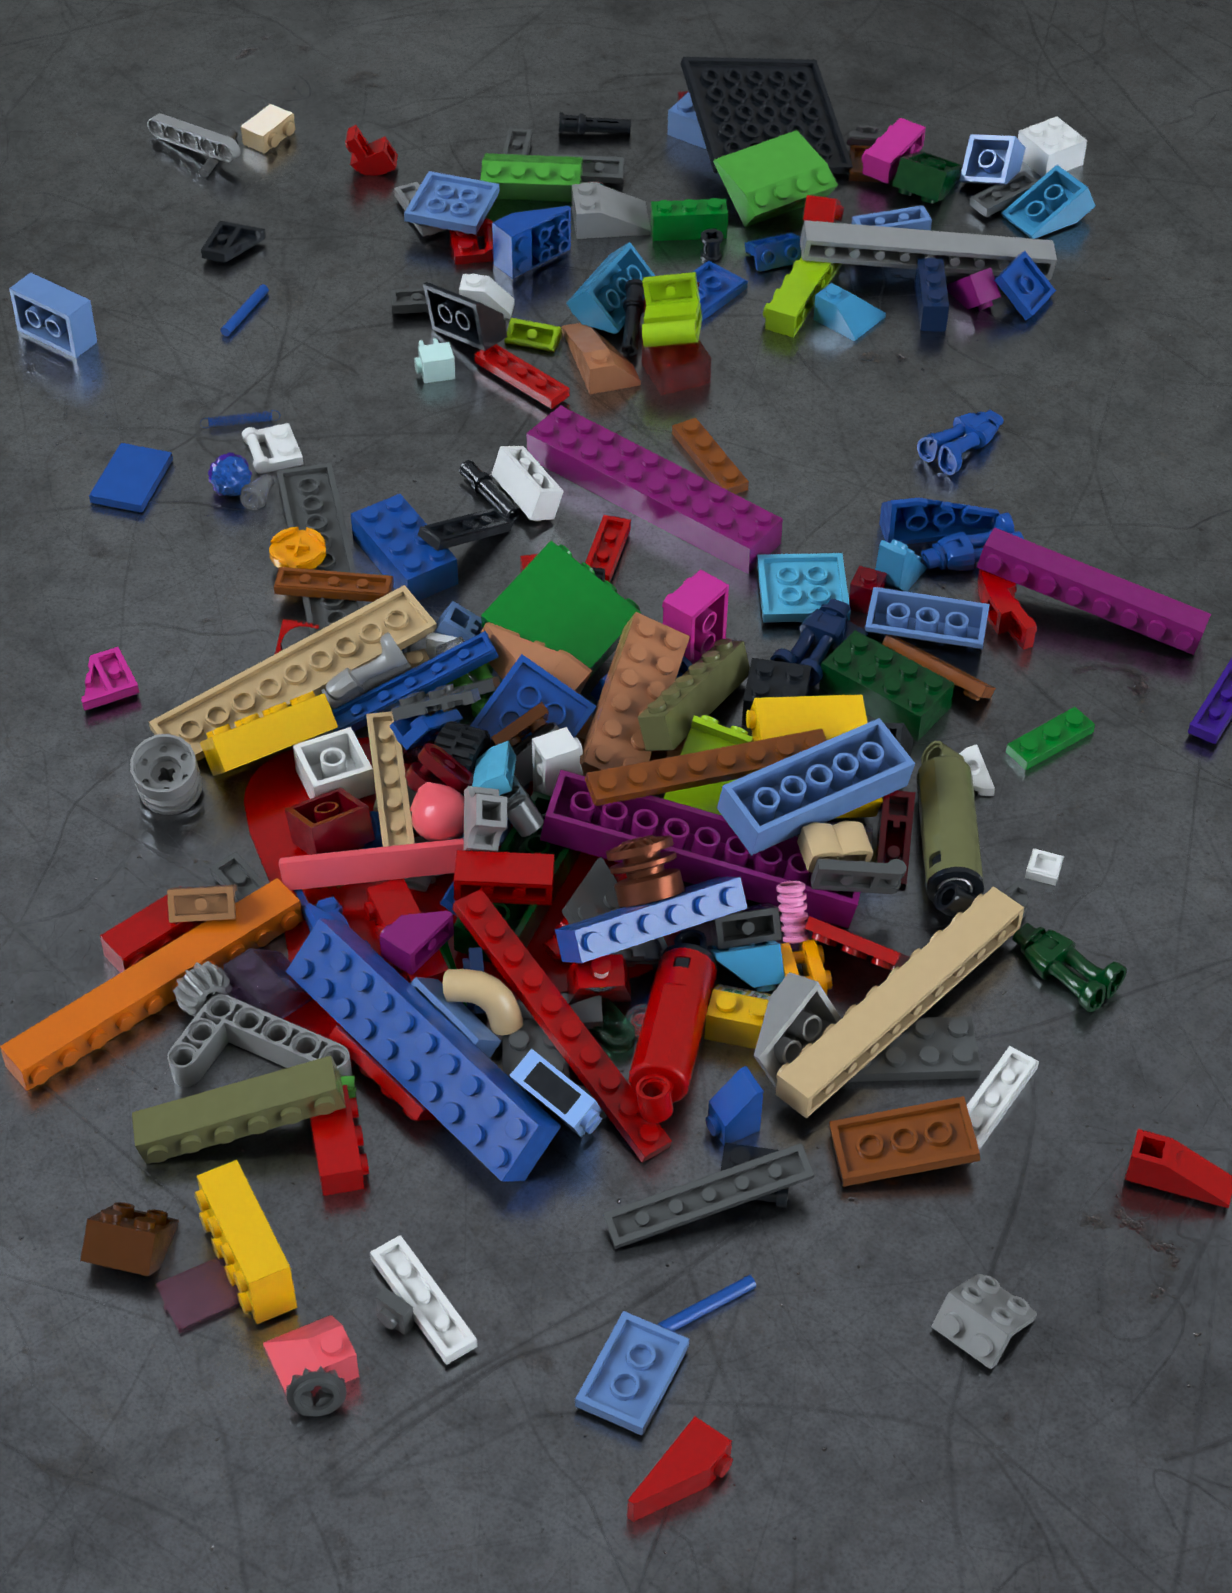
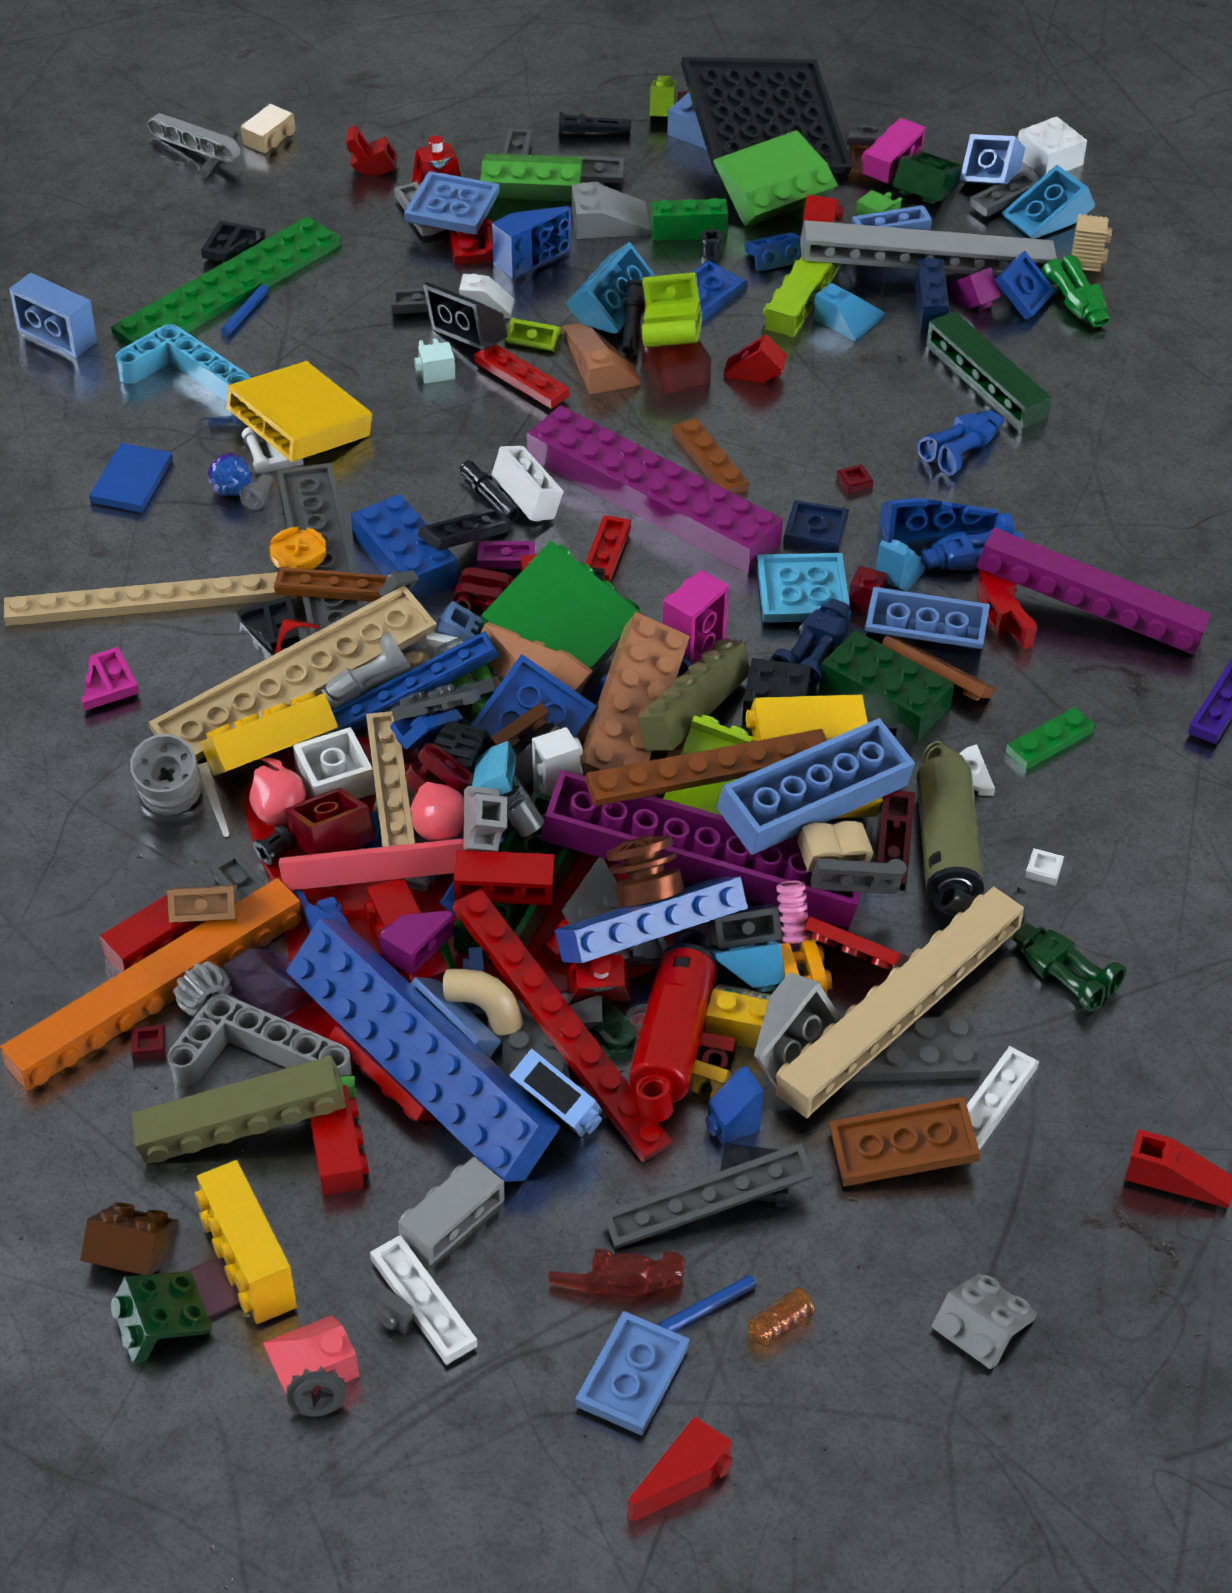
(140, 599): none -> tan plate
(148, 1043): none -> dark red tile
(157, 1309): none -> dark green bracket
(176, 346): none -> medium azure beam
(209, 787): none -> white sticker
(232, 281): none -> green plate
(266, 621): none -> black wing
(274, 844): none -> black bush
(275, 790): none -> coral helmet
(299, 411): none -> yellow brick
(398, 579): none -> dark grey plate
(437, 158): none -> red torso
(451, 1210): none -> light grey brick
(479, 588): none -> dark red brick
(503, 554): none -> magenta plate
(625, 1274): none -> clear red animal
(662, 95): none -> lime slope
(706, 1072): none -> yellow tile
(717, 1045): none -> red tile
(756, 361): none -> red slope
(781, 1316): none -> clear orange piece
(816, 526): none -> dark blue tile
(855, 479): none -> dark red tile
(875, 202): none -> bright green brick
(989, 369): none -> dark green brick
(1086, 300): none -> green piece
(1089, 241): none -> tan brick

